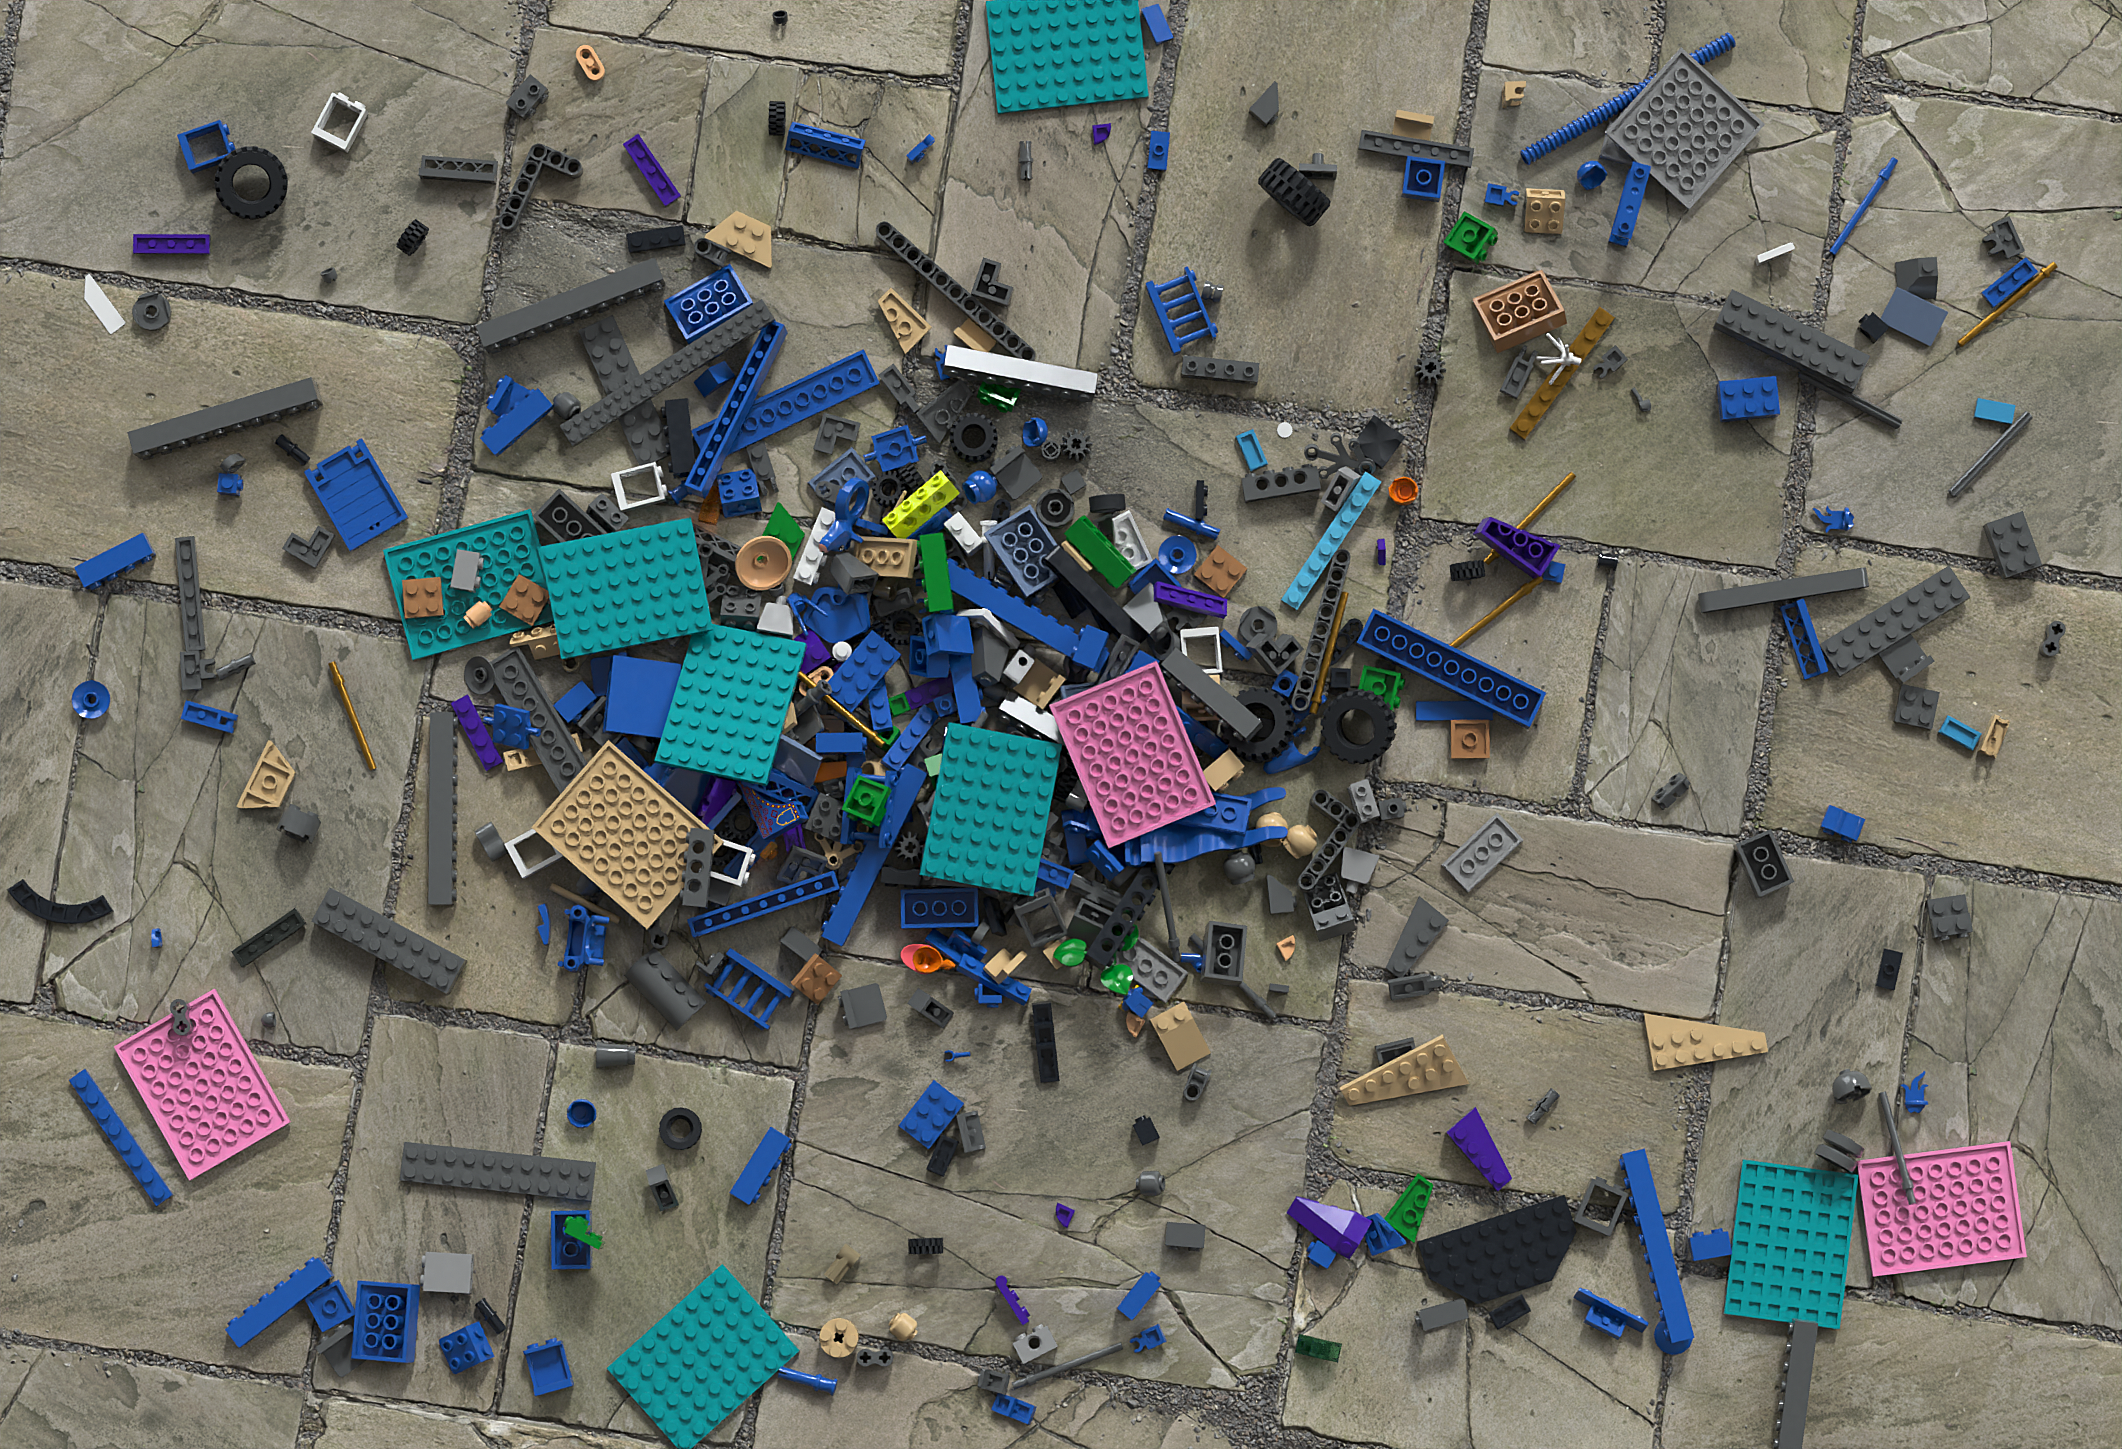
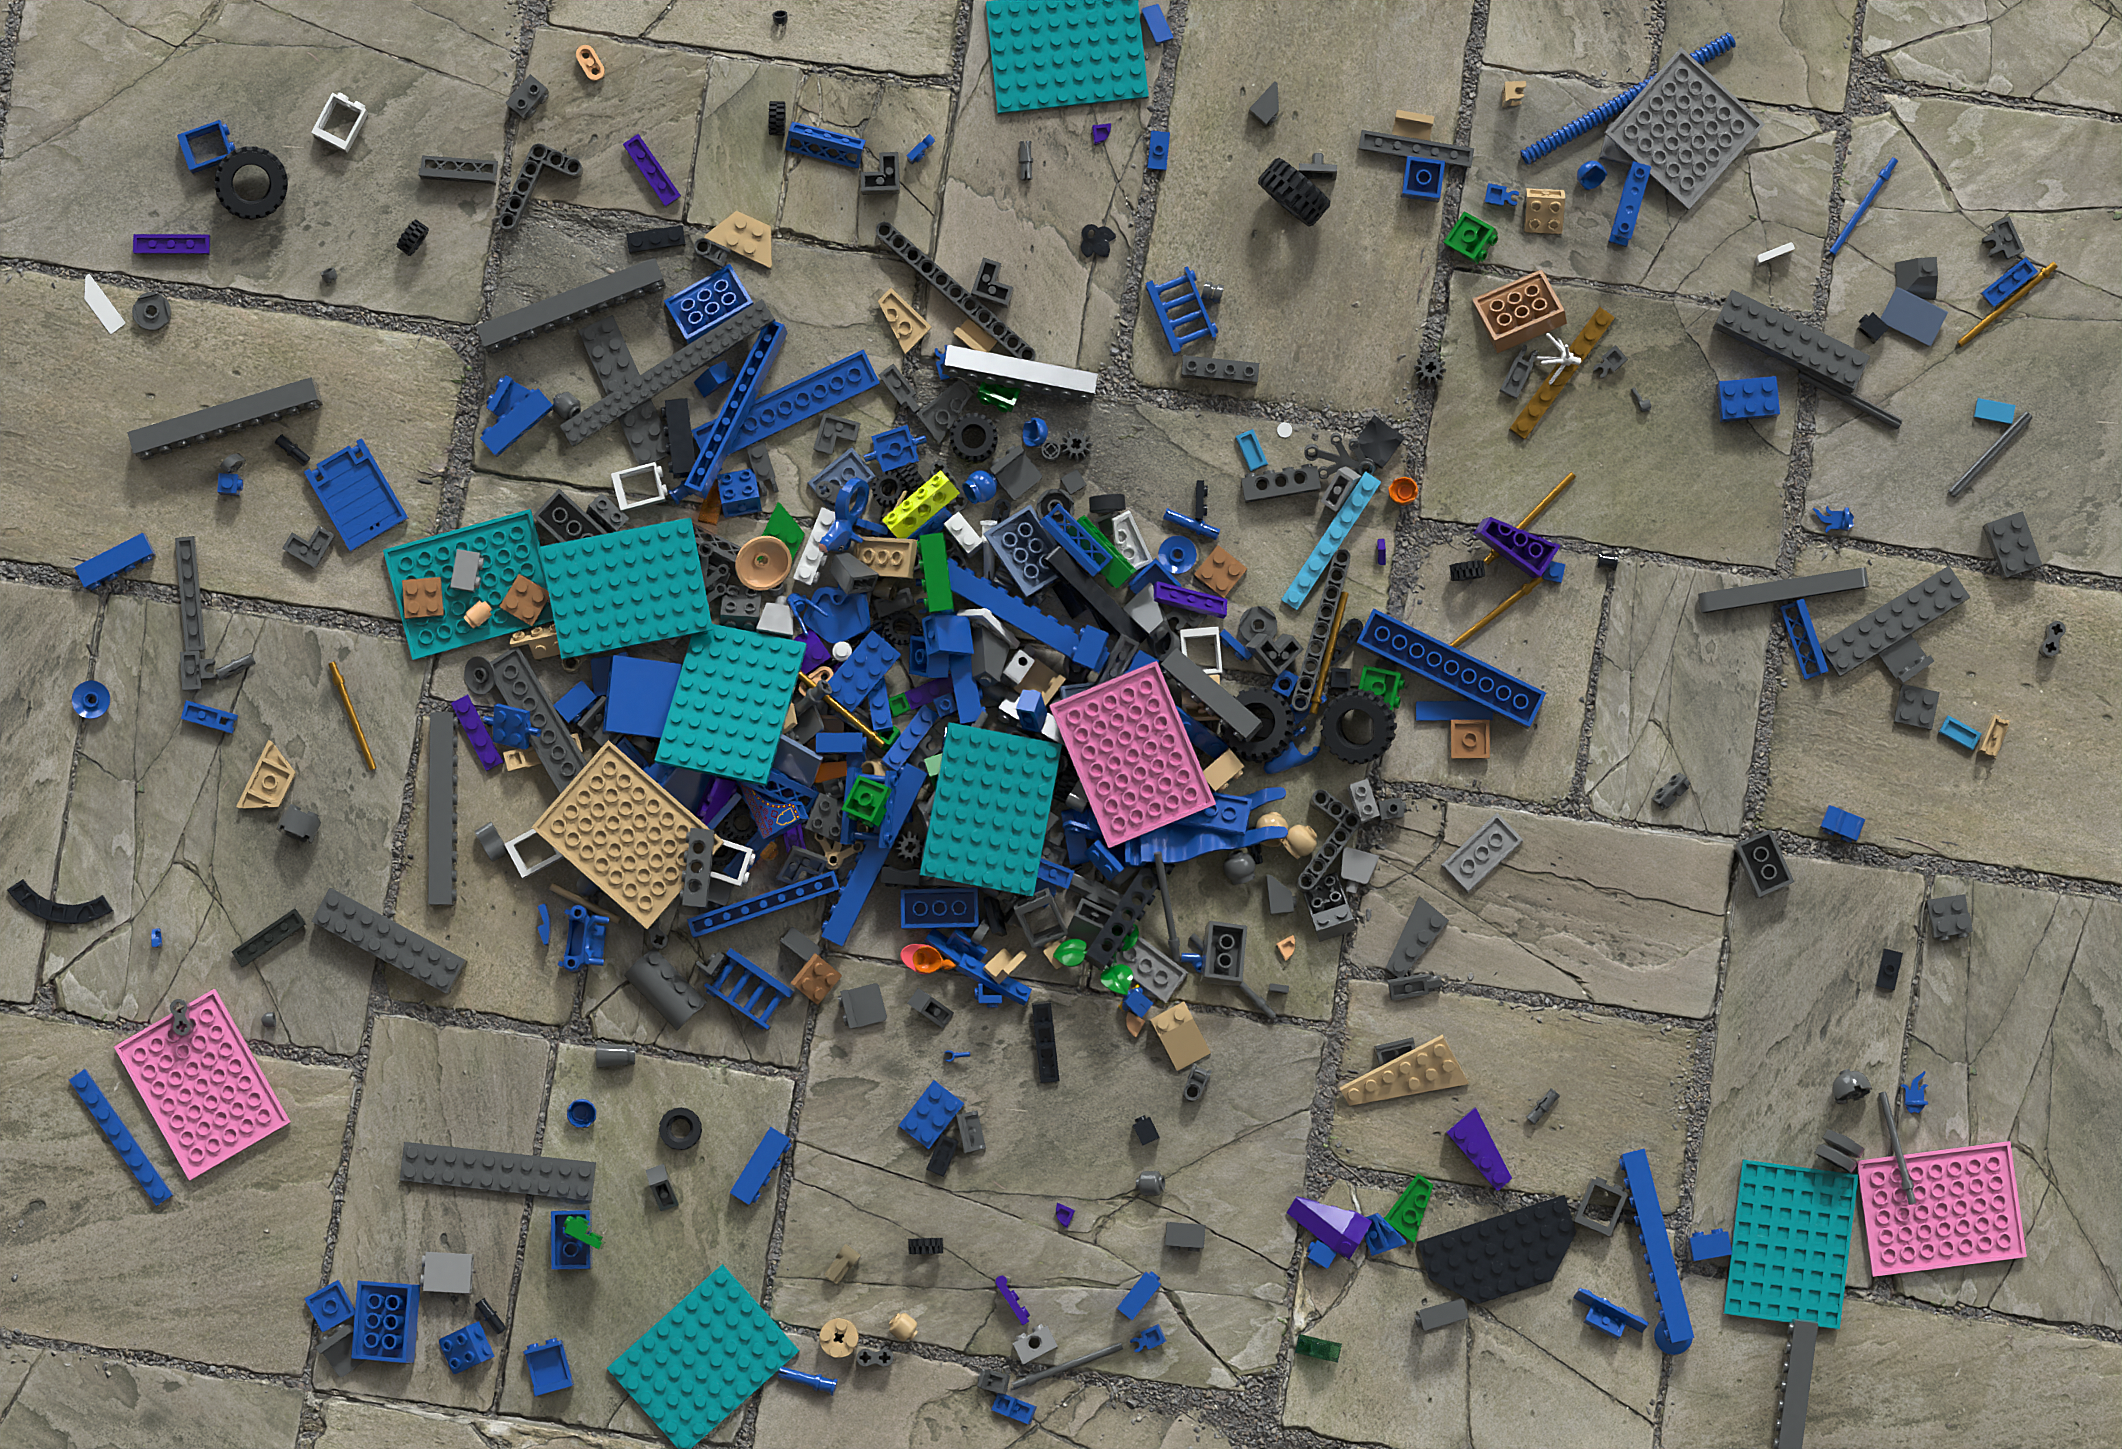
(279, 1302): blue brick -> none
(883, 181): none -> dark grey brick
(1031, 710): none -> blue brick
(1071, 545): none -> blue fence
(1099, 242): none -> black plate
(1509, 1311): black plate -> none
(1687, 1042): tan wing -> none

